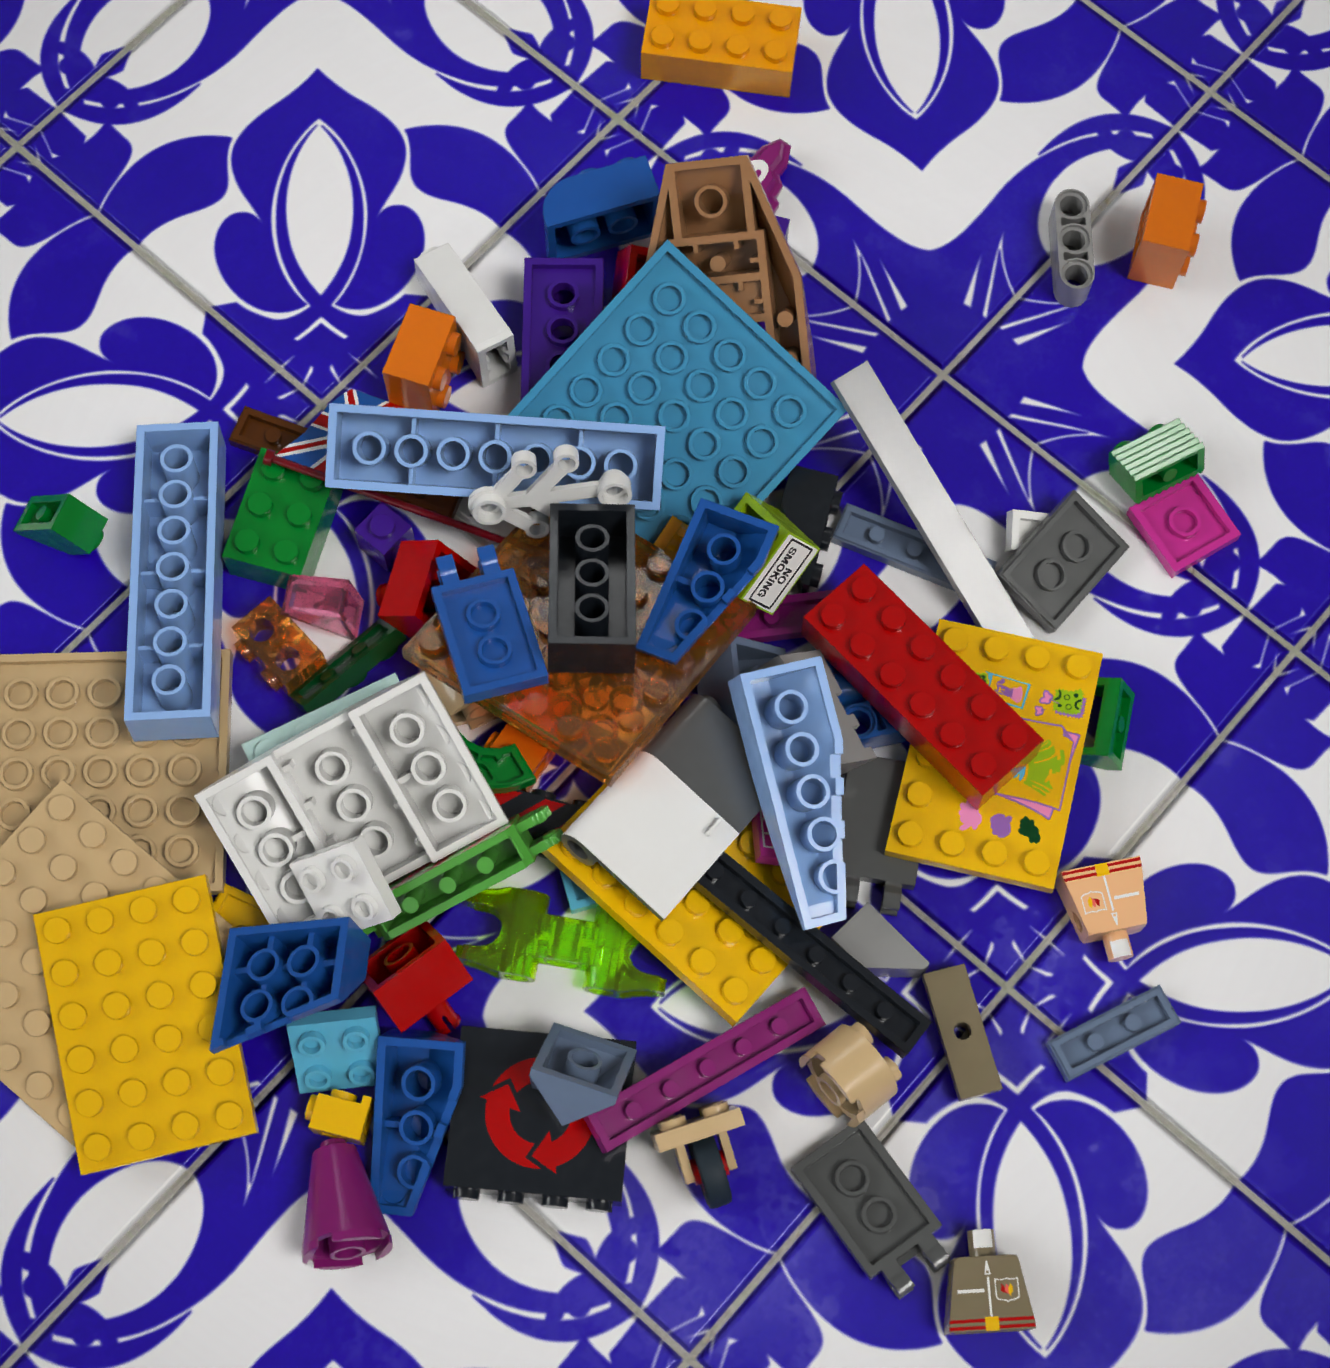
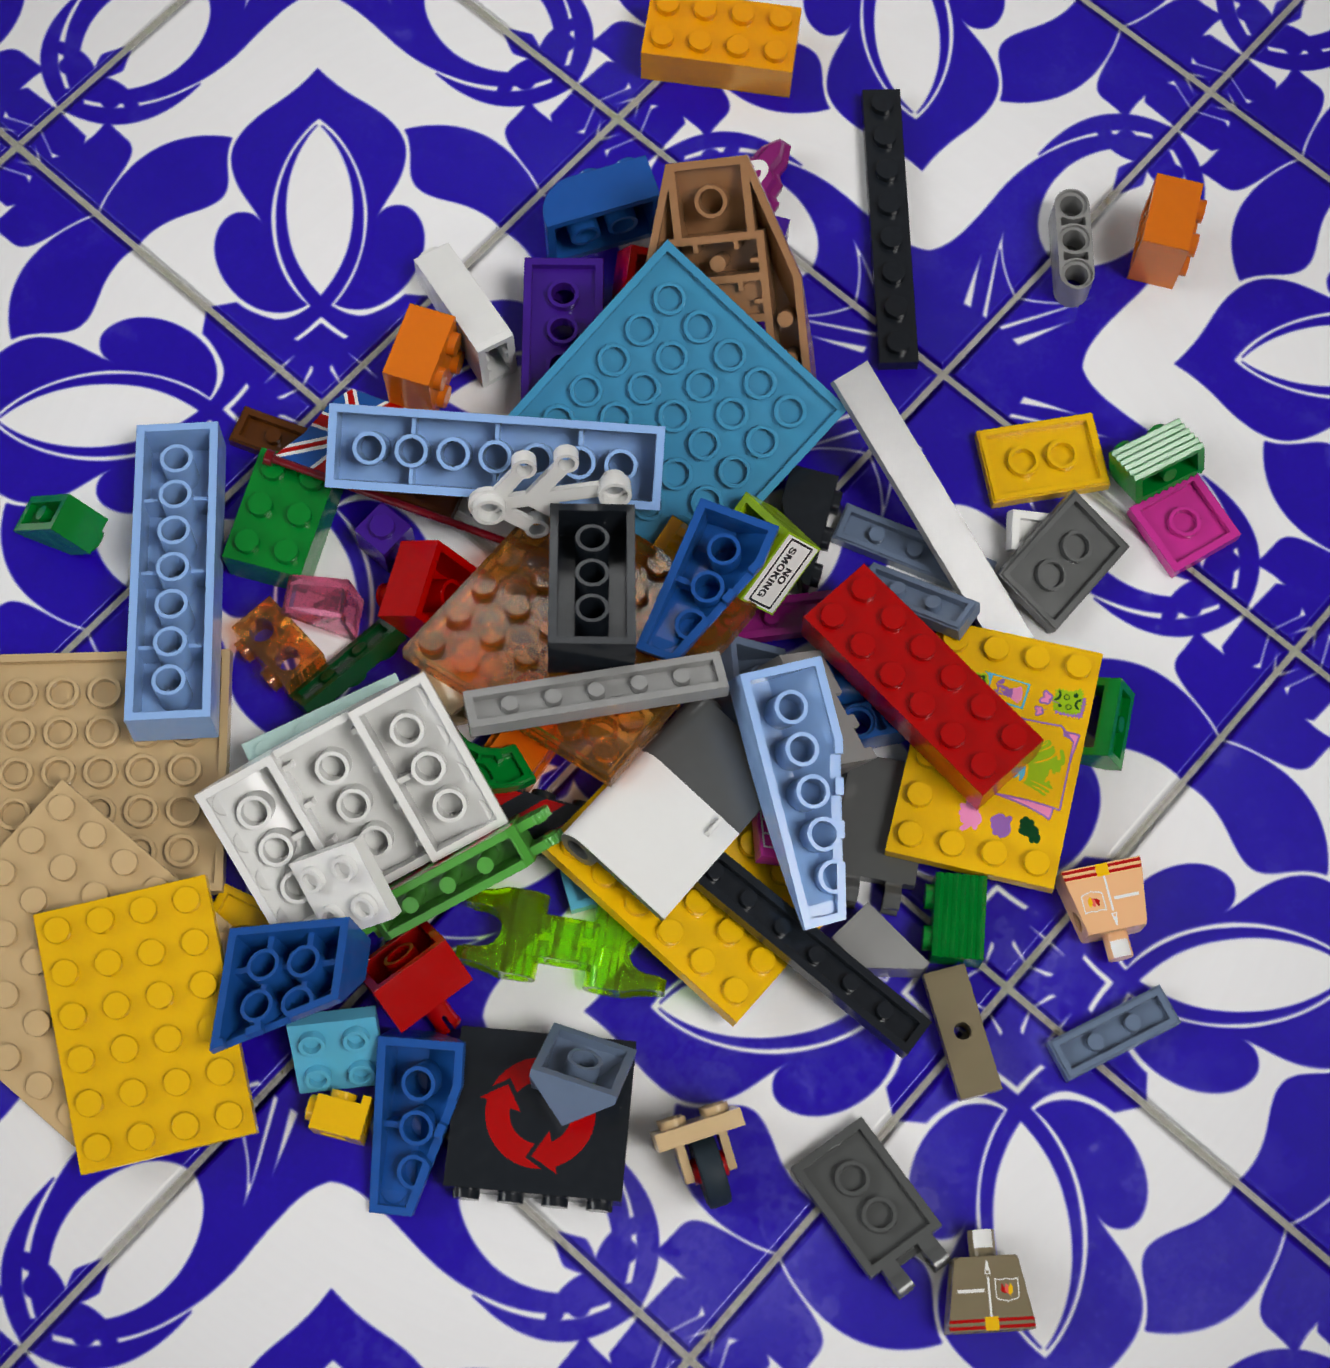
(342, 1210): magenta cone -> none
(487, 629): blue tile -> none
(595, 693): none -> light grey plate
(705, 1069): magenta plate -> none
(850, 1073): tan brick -> none
(889, 230): none -> black plate
(935, 606): none -> sand blue tile
(956, 919): none -> green brick
(1041, 460): none -> yellow tile

